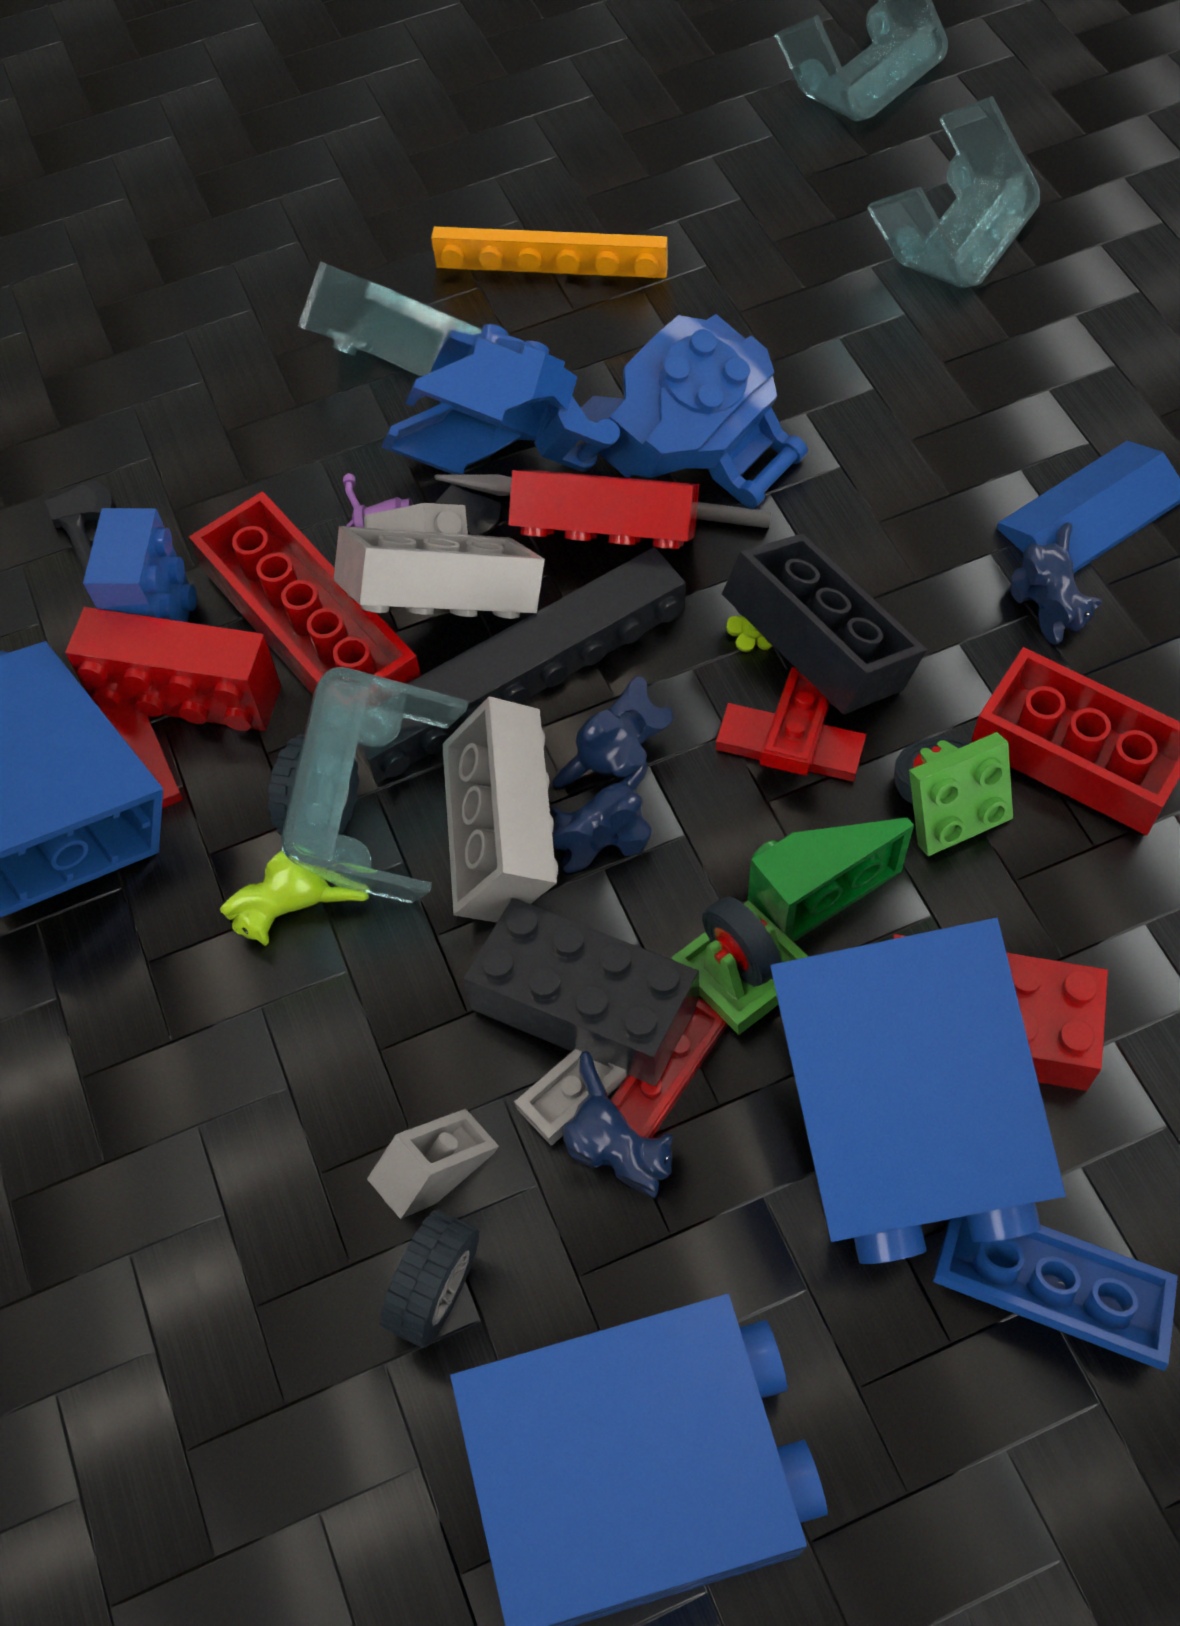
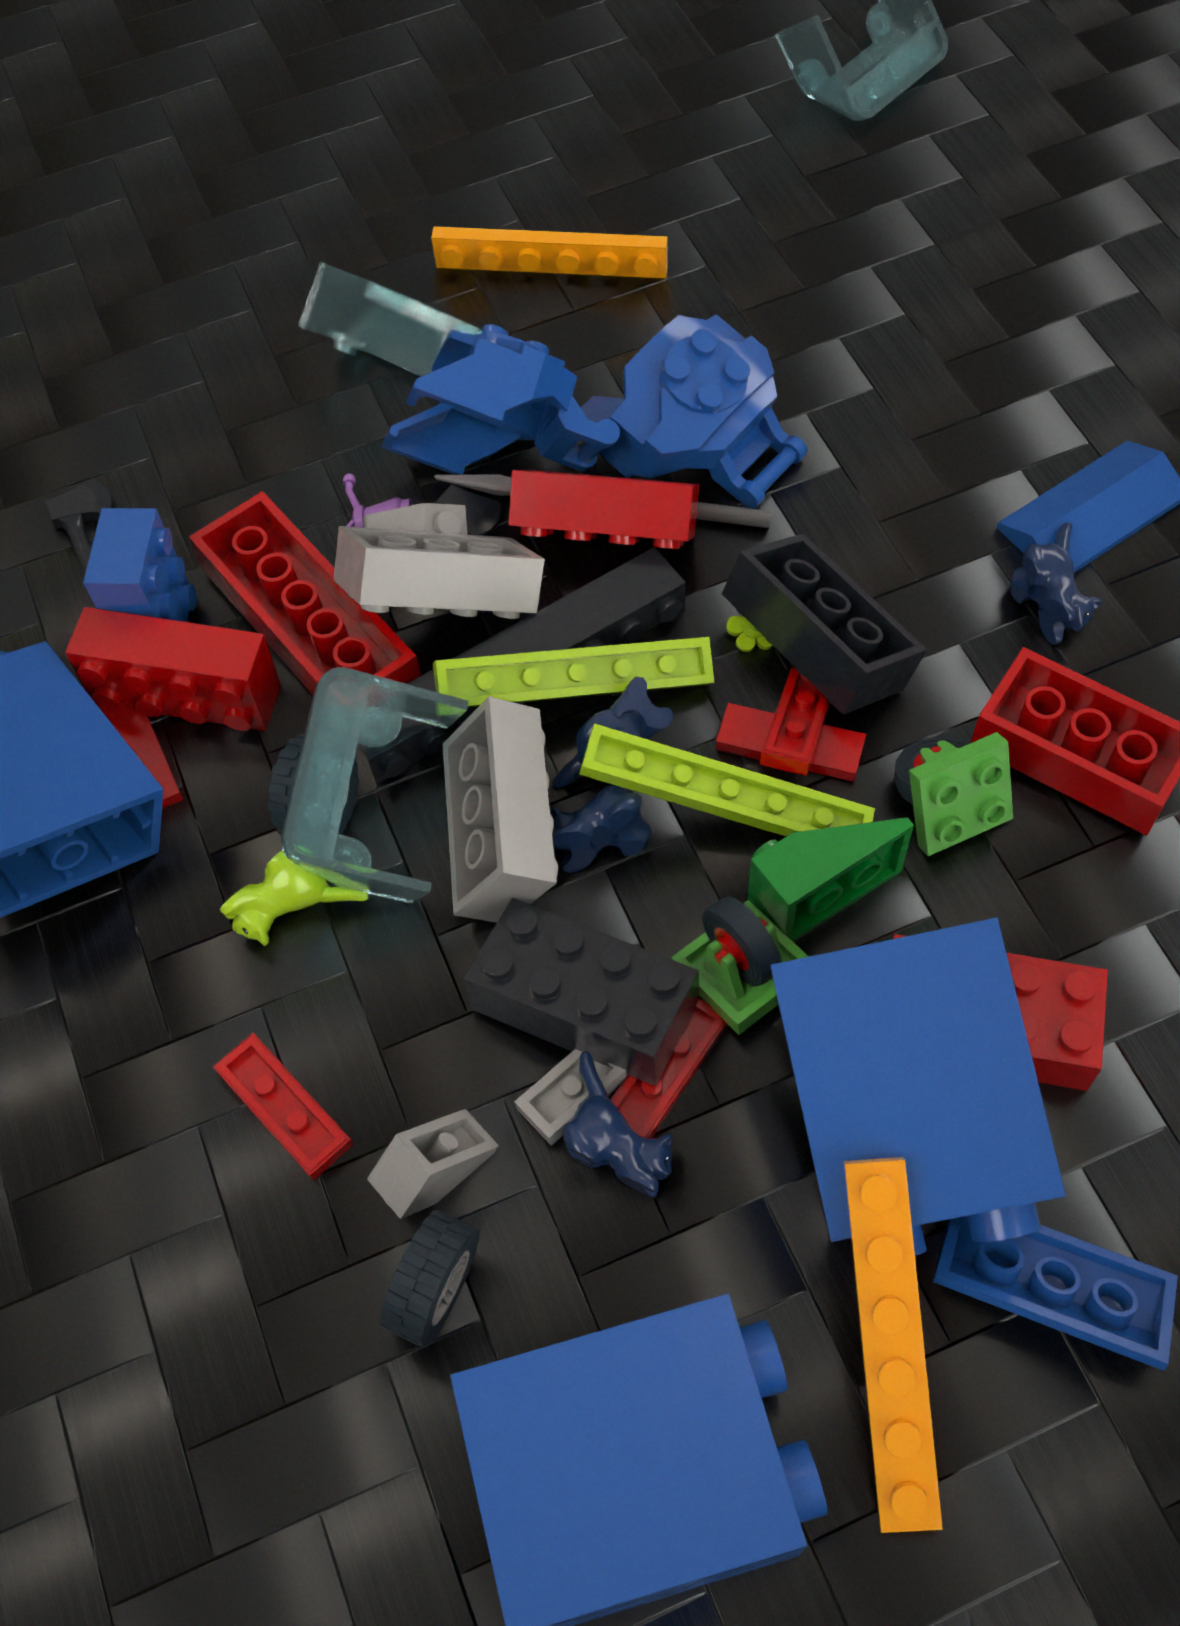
(283, 1106): none -> red tile
(575, 671): none -> lime plate
(714, 785): none -> lime plate
(892, 1345): none -> light orange plate
(991, 206): clear light blue windscreen -> none

